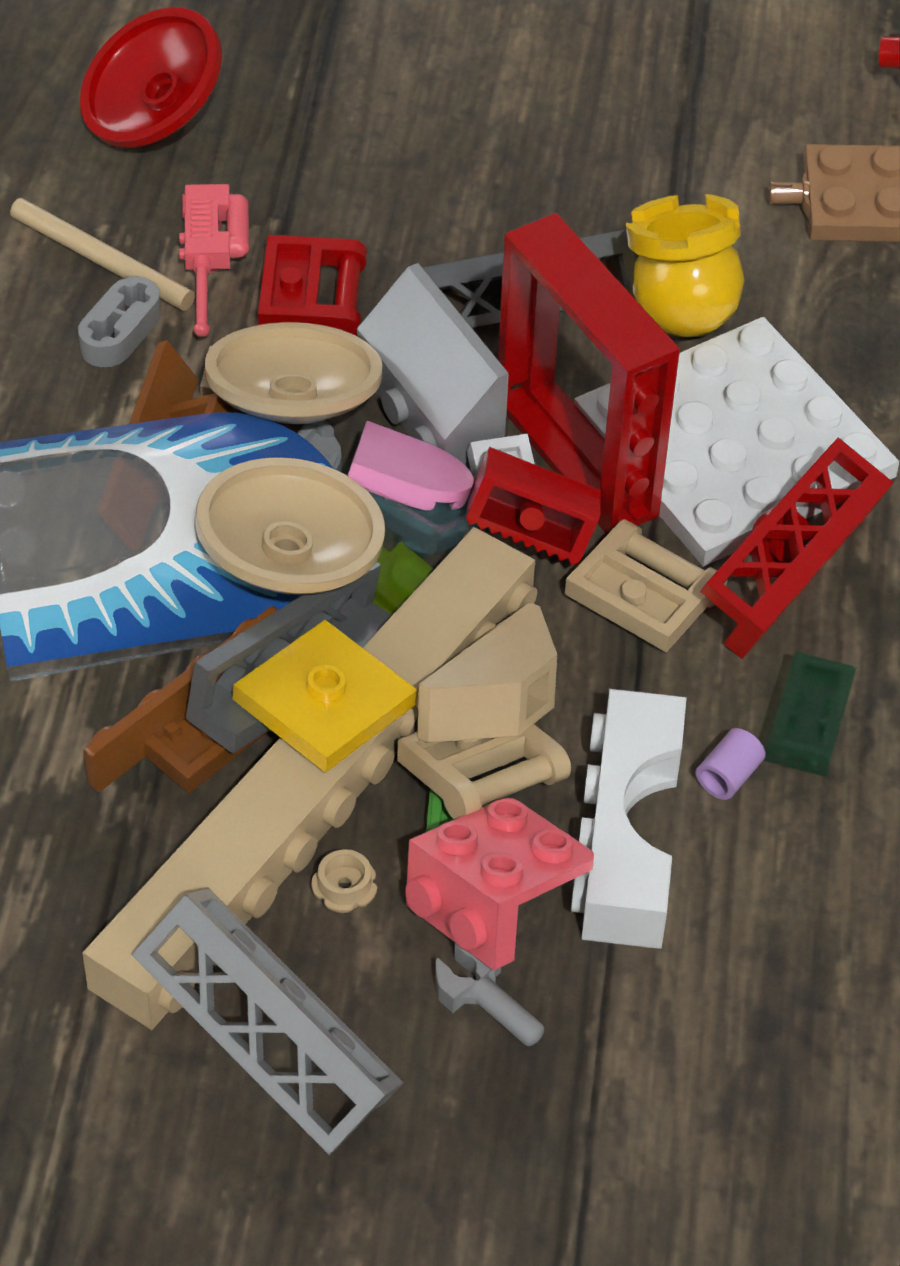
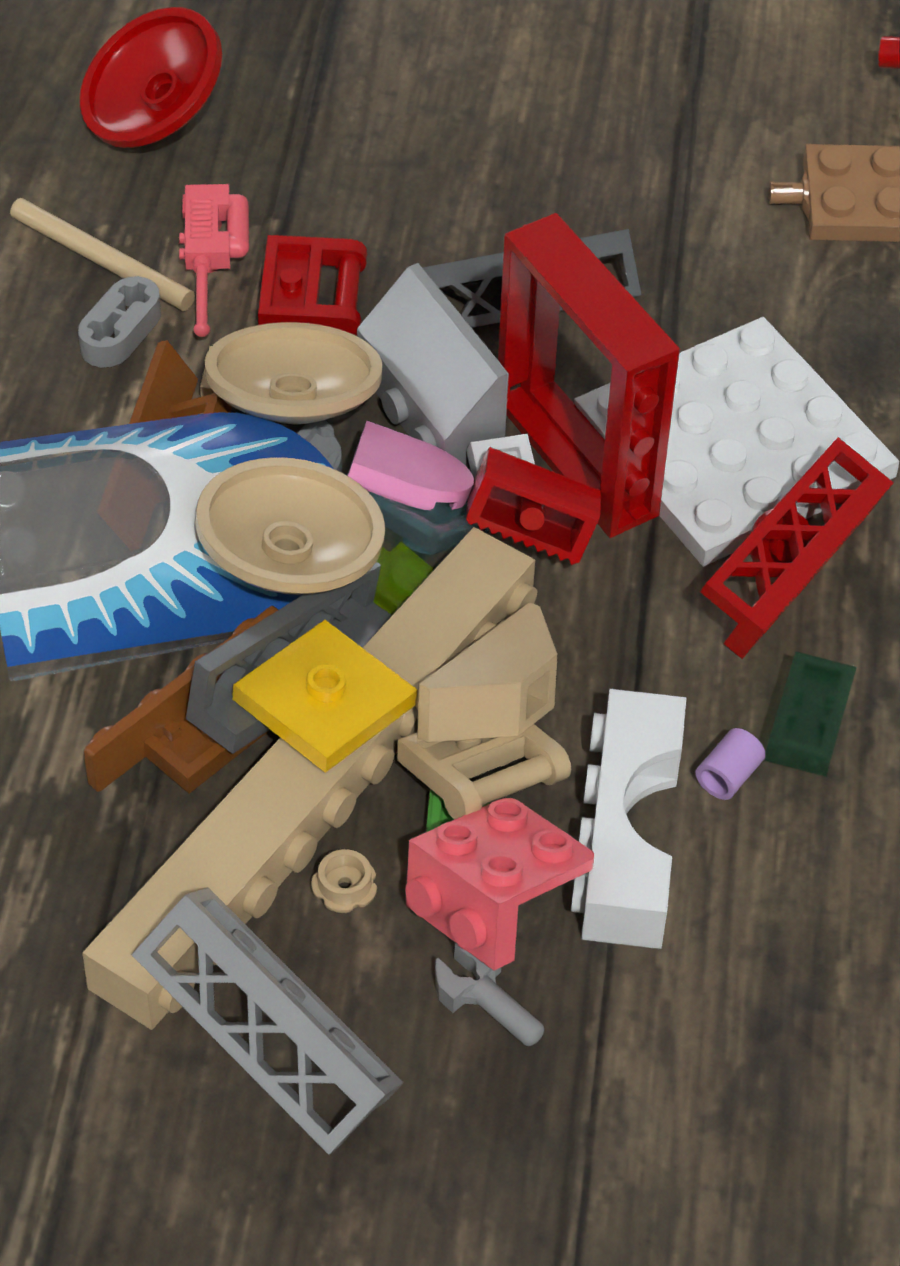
(637, 595): tan plate -> none
(686, 263): yellow tile -> none

